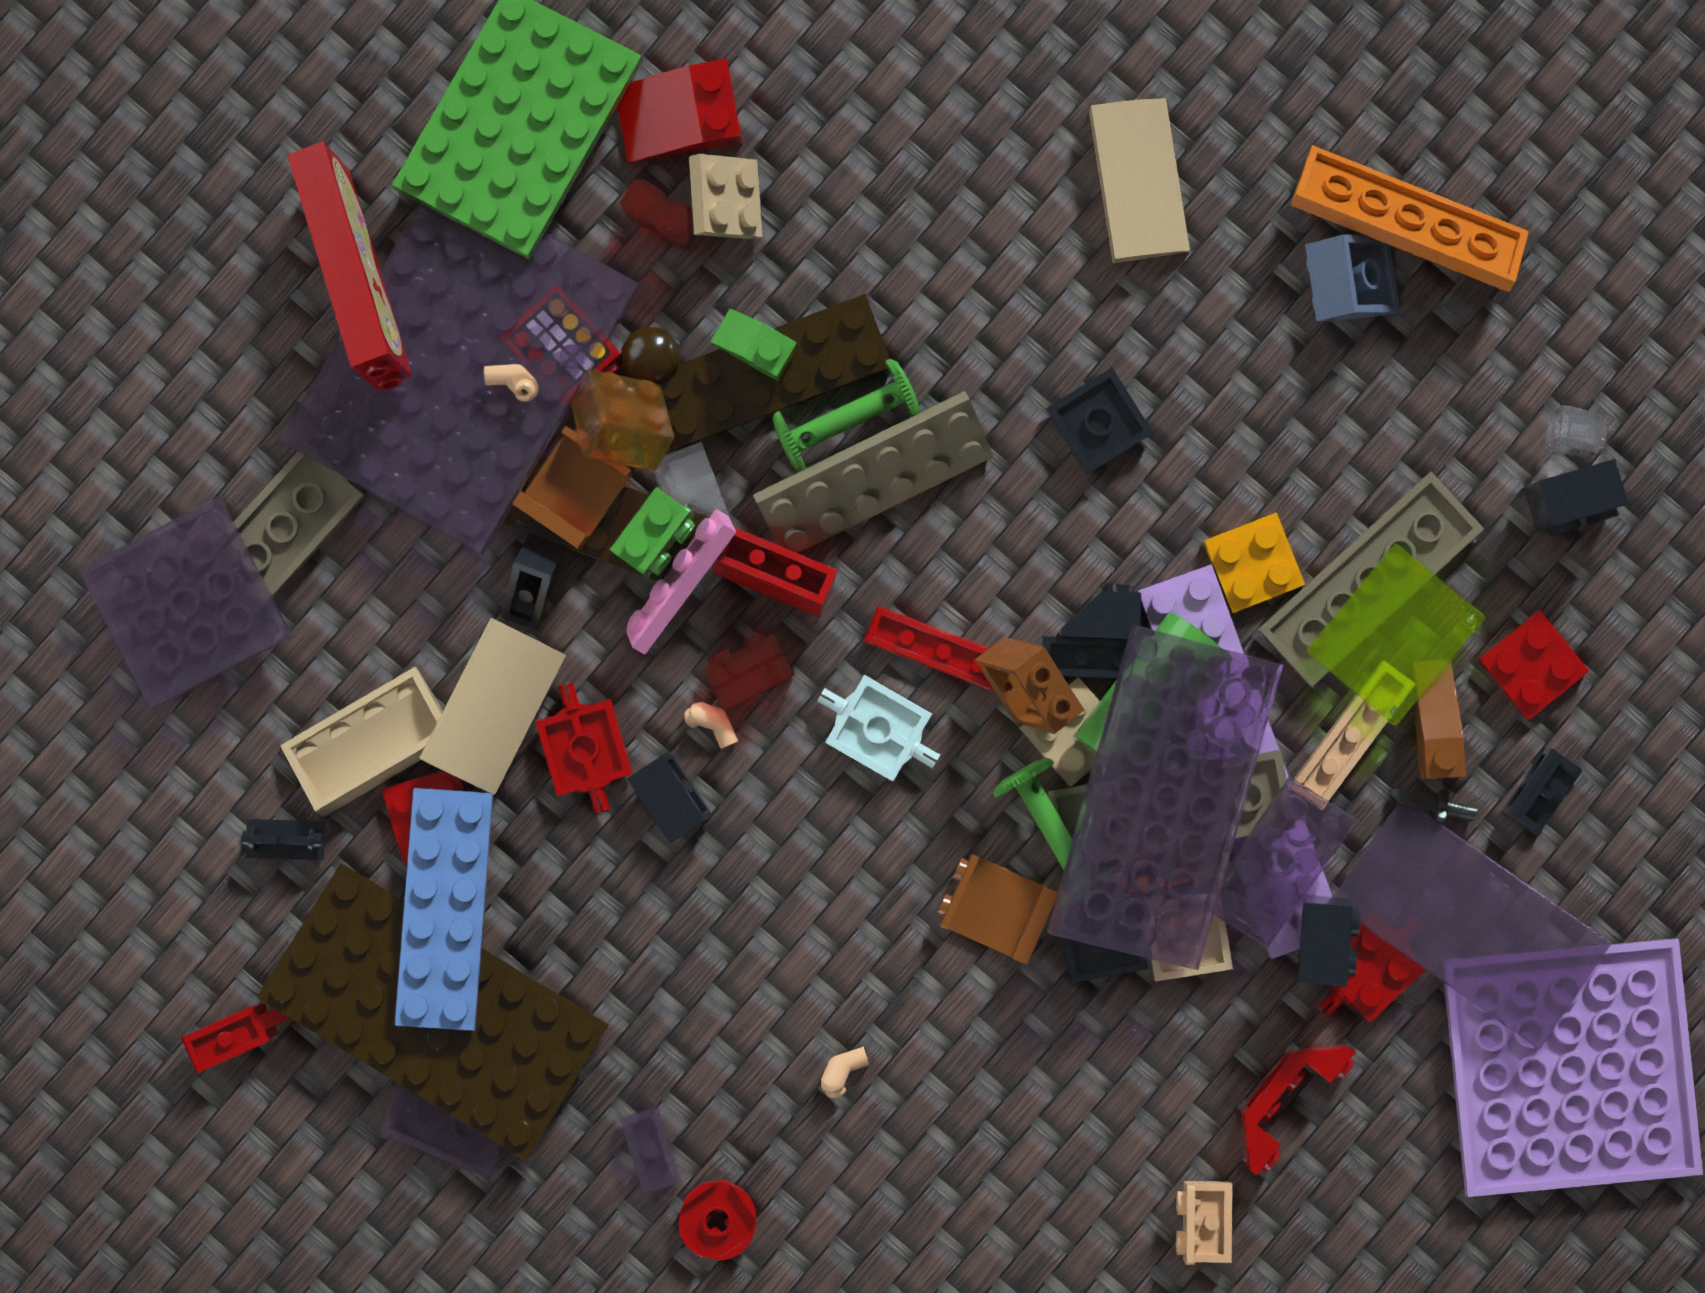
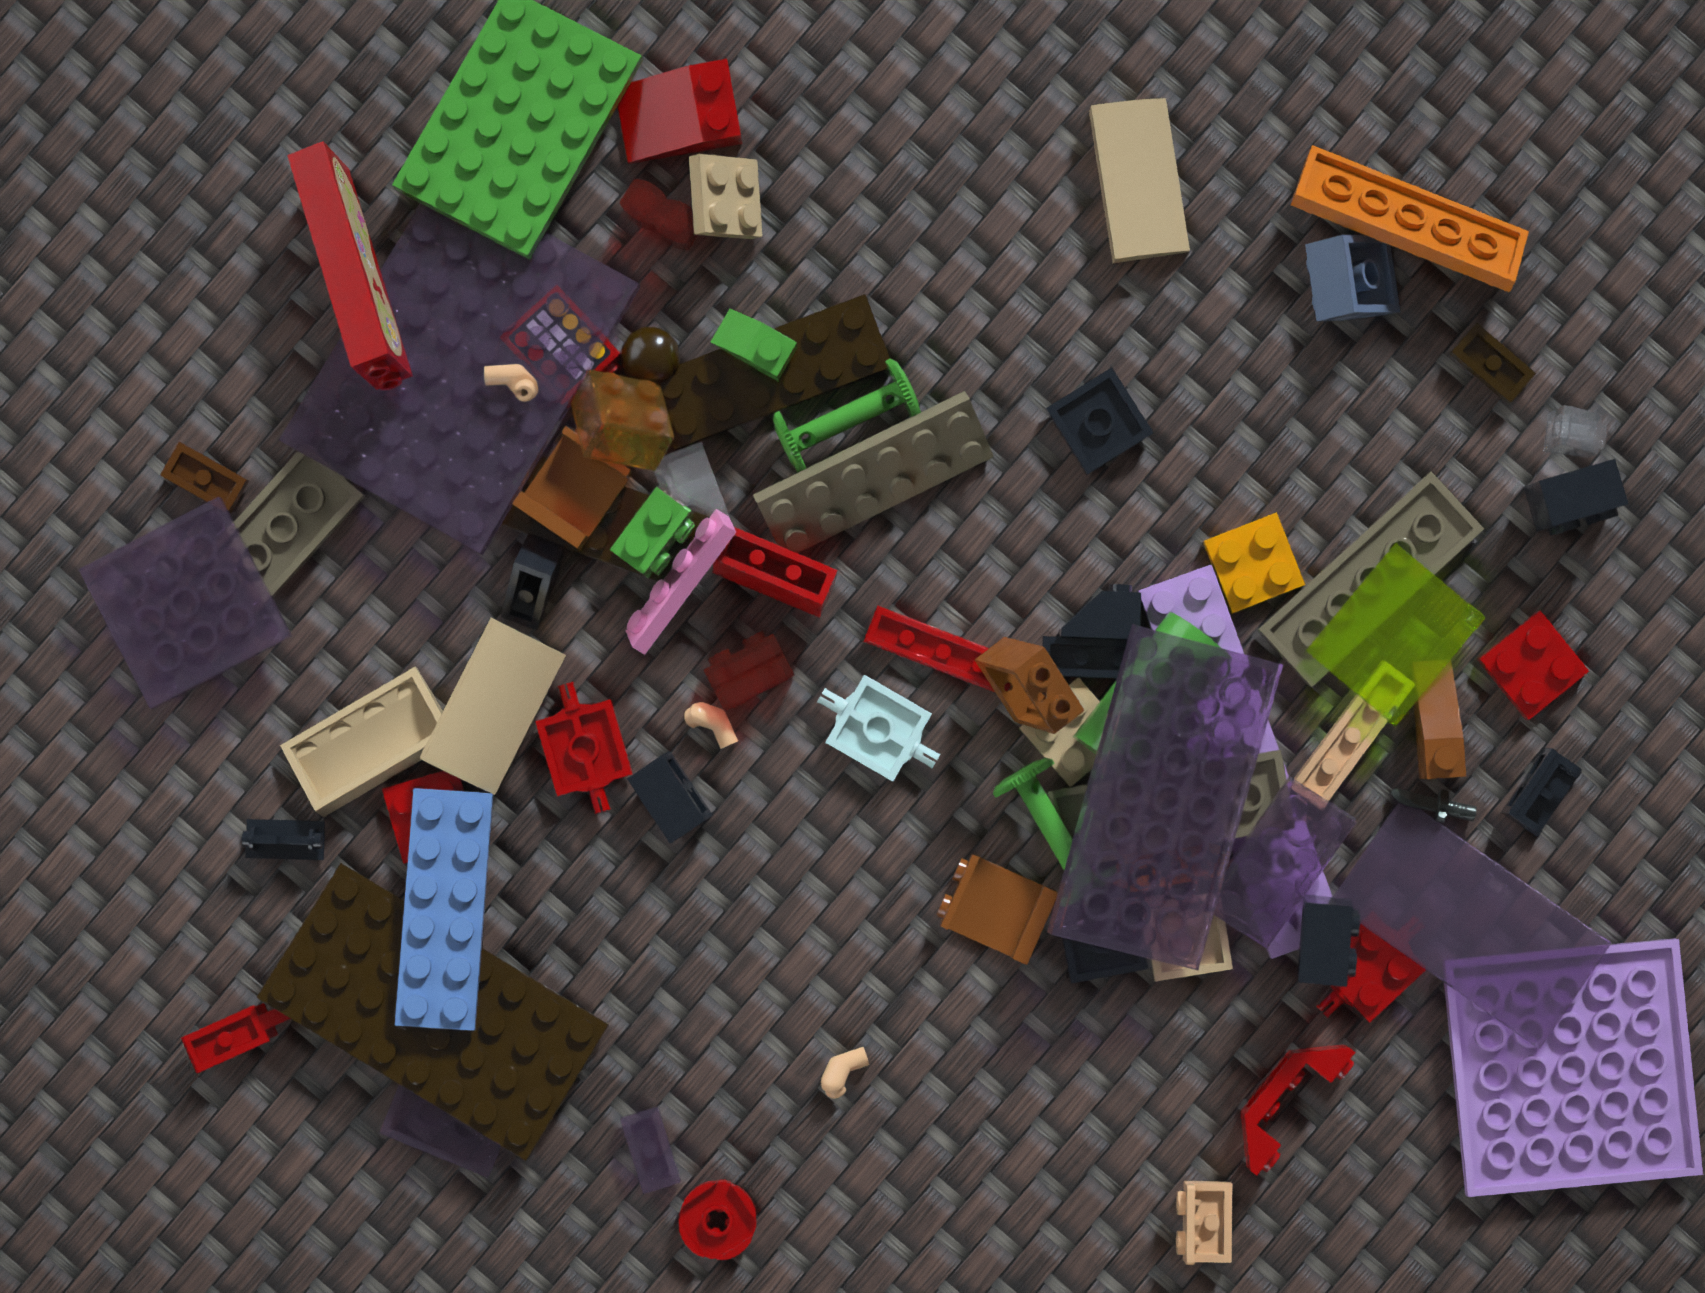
(203, 476): none -> reddish brown plate
(1492, 363): none -> dark brown plate

